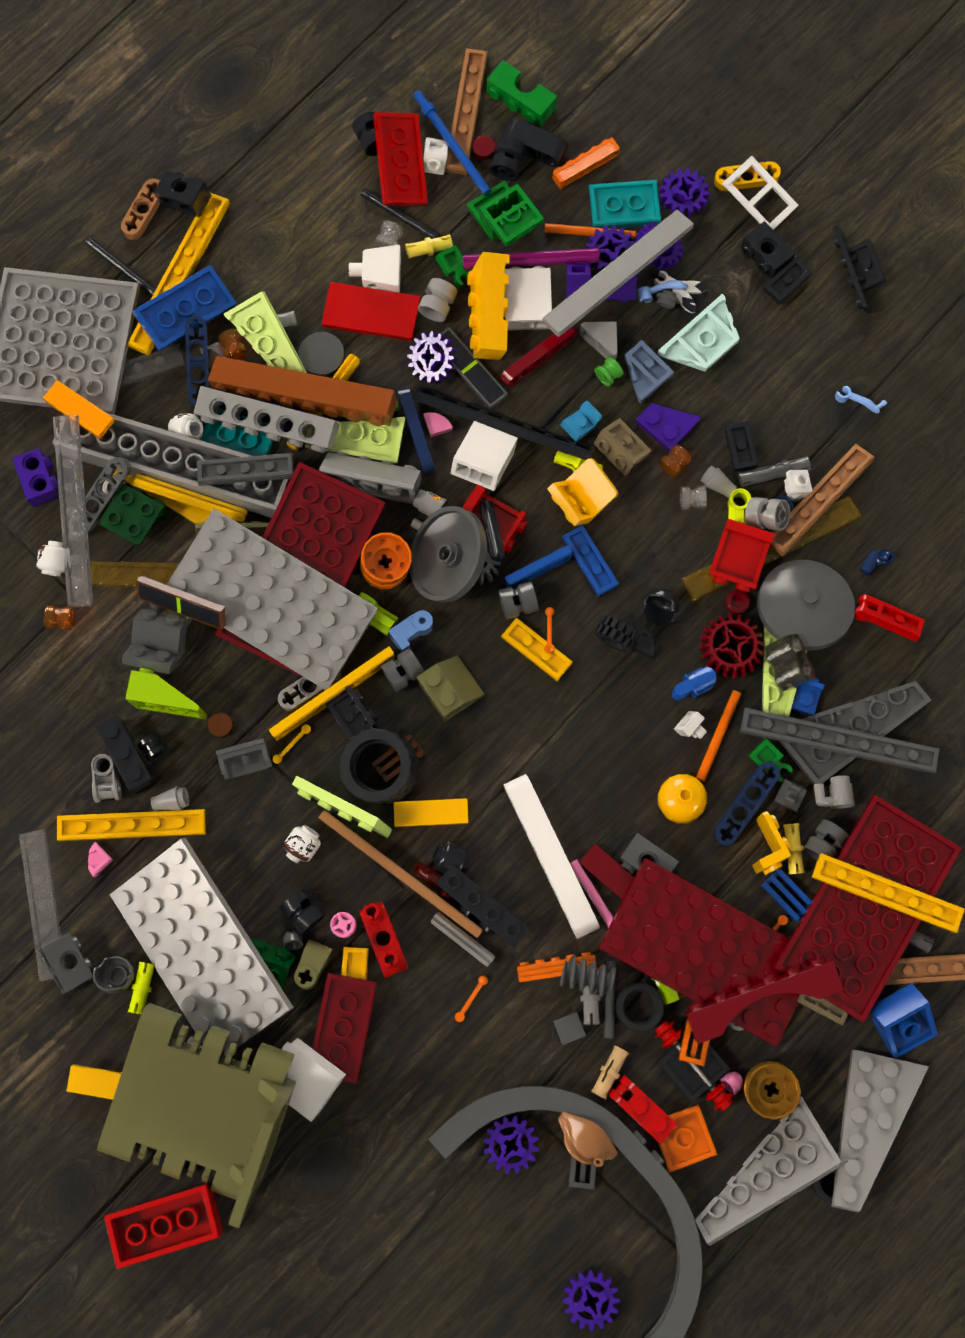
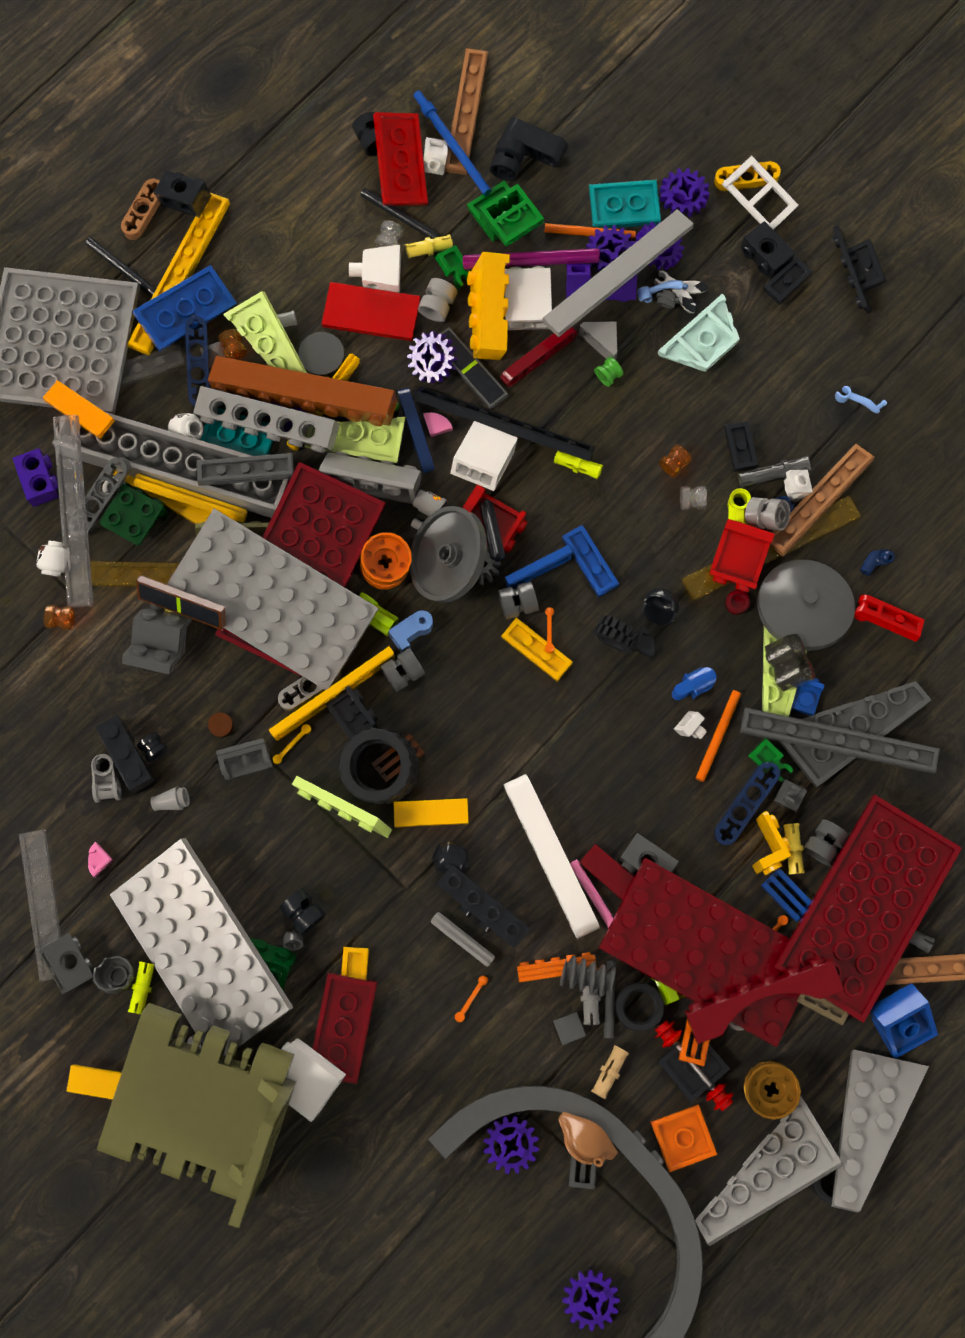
(131, 825): yellow tile -> none
(152, 693): lime slope -> none
(163, 1225): red brick -> none
(302, 844): white head -> none
(313, 959): olive piece -> none
(341, 921): bright pink wheel -> none
(376, 923): red piece -> none
(401, 874): medium nougat tile -> none
(429, 876): clear red arm -> none
(449, 687): olive slope -> none
(483, 147): dark red tile -> none
(534, 106): green arch -> none
(582, 421): dark azure bracket -> none
(584, 493): yellow bracket -> none
(586, 163): orange piece -> none
(621, 446): dark tan bracket -> none
(643, 1110): red plate -> none
(646, 370): sand blue wing -> none
(666, 424): dark purple wing -> none
(682, 798): yellow cylinder -> none
(718, 481): light grey cone -> none
(728, 636): dark red gear -> none
(733, 1082): bright pink hinge -> none
(840, 793): light grey piece -> none
(888, 893): yellow tile -> none

